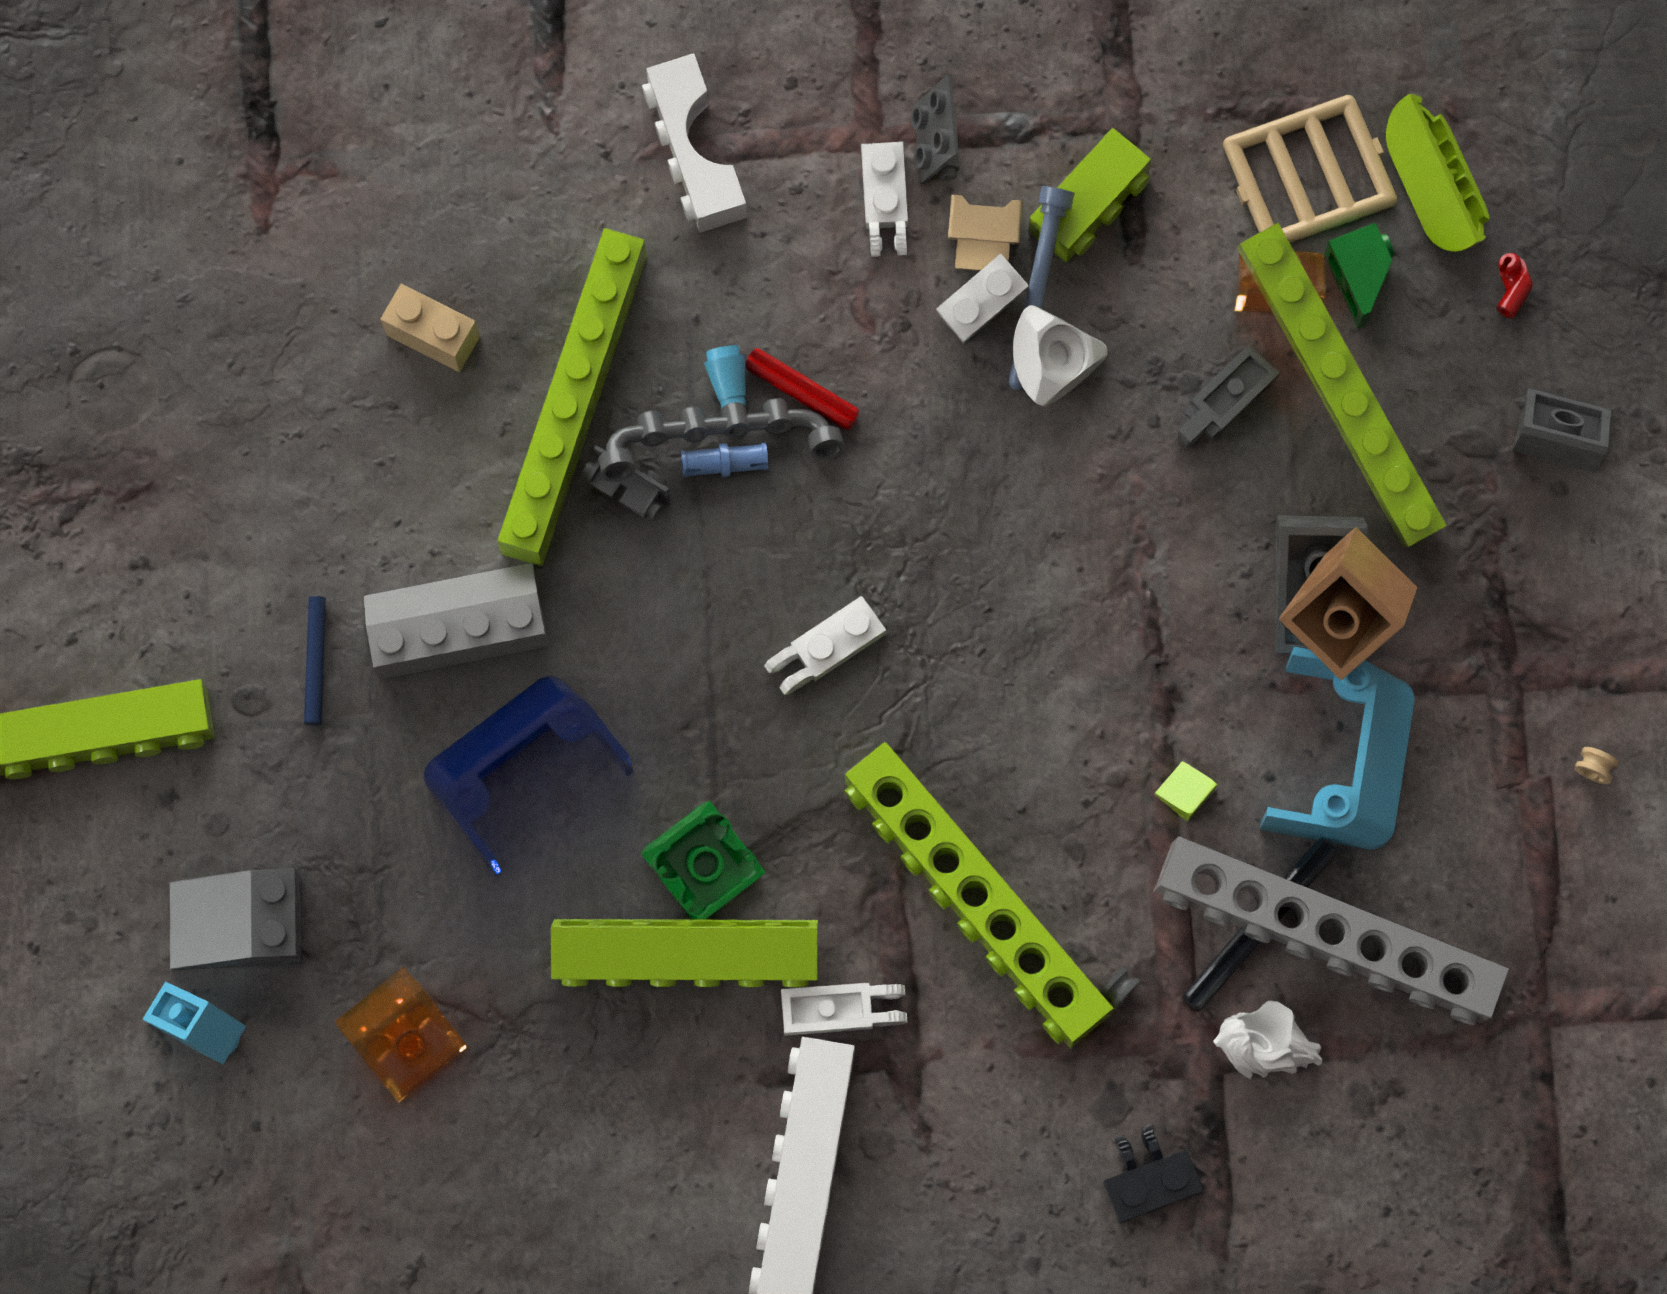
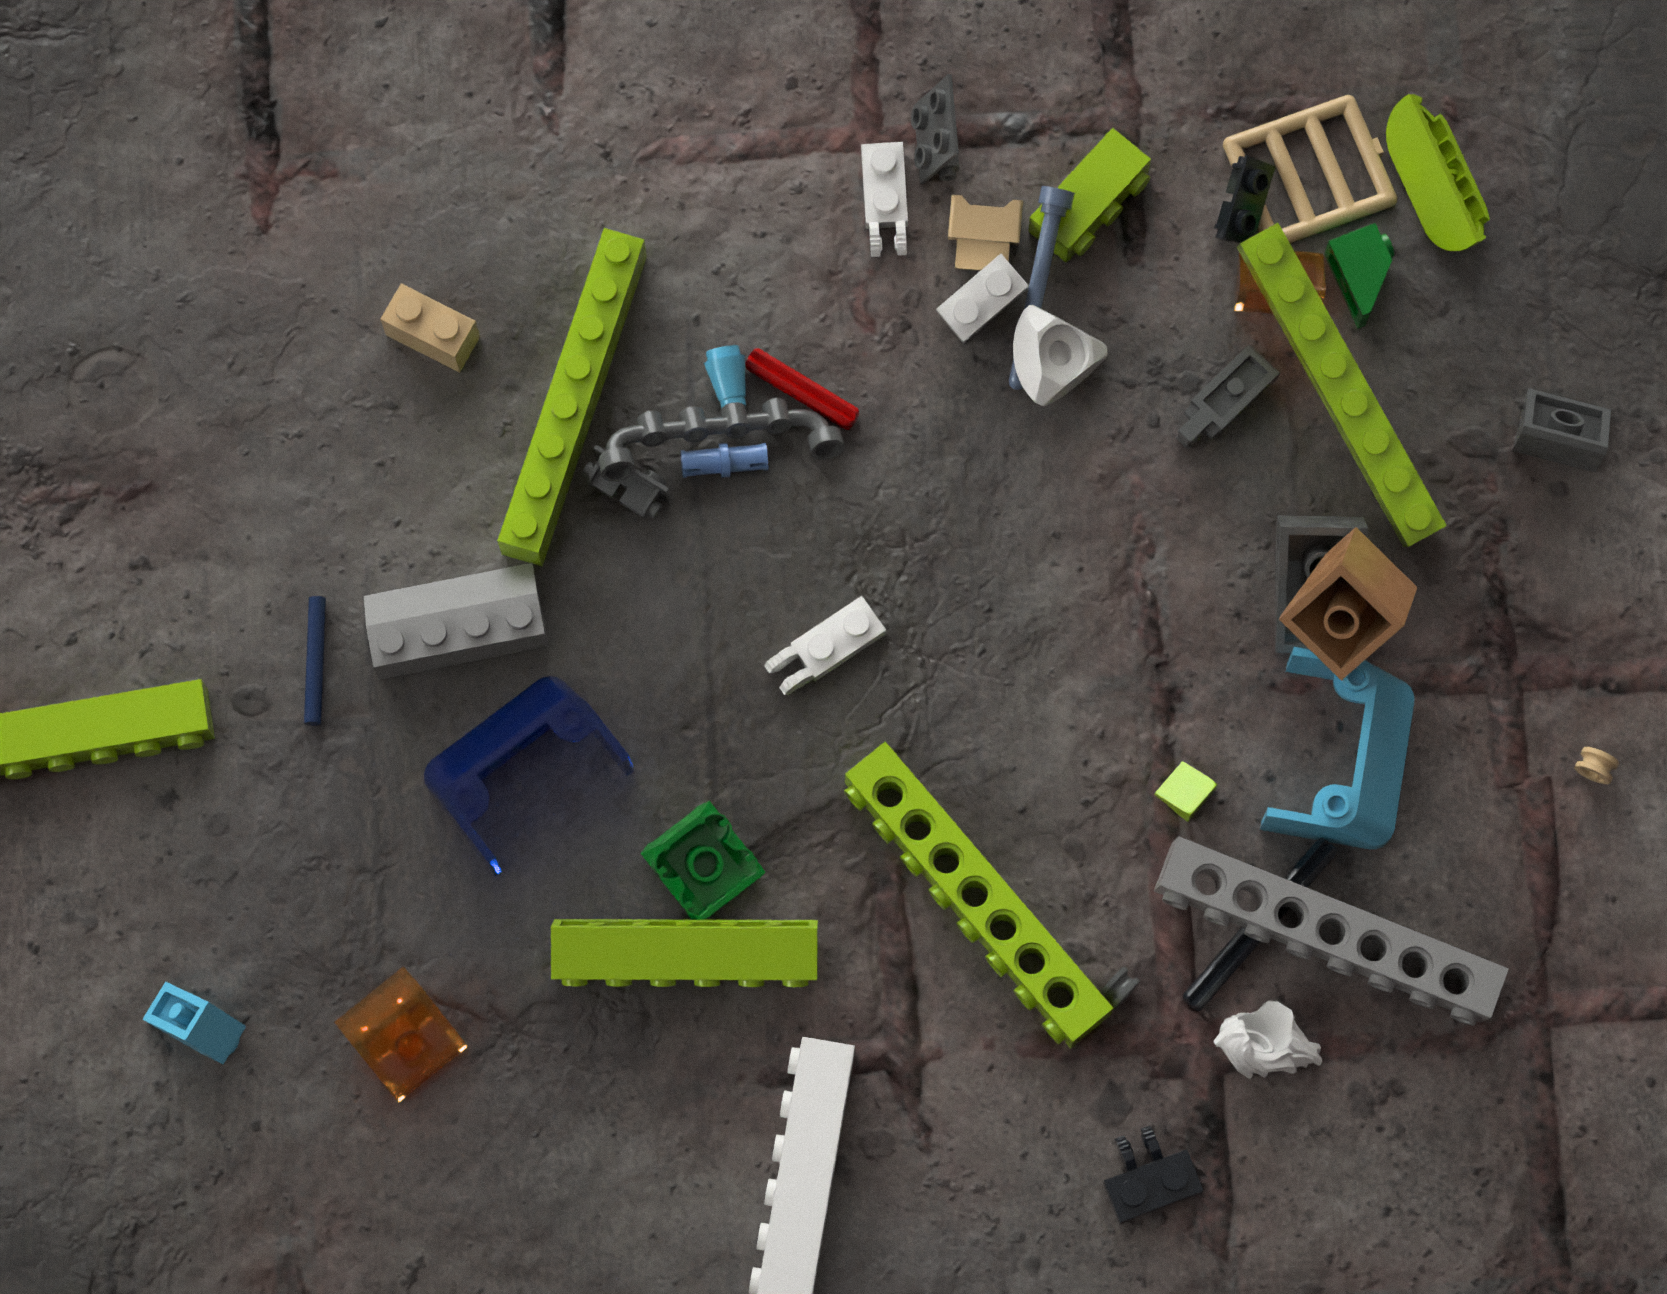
(237, 920): slope -> none
(710, 188): white arch -> none
(838, 1008): white hinge -> none
(1249, 186): none -> black hinge
(1516, 282): red arm -> none

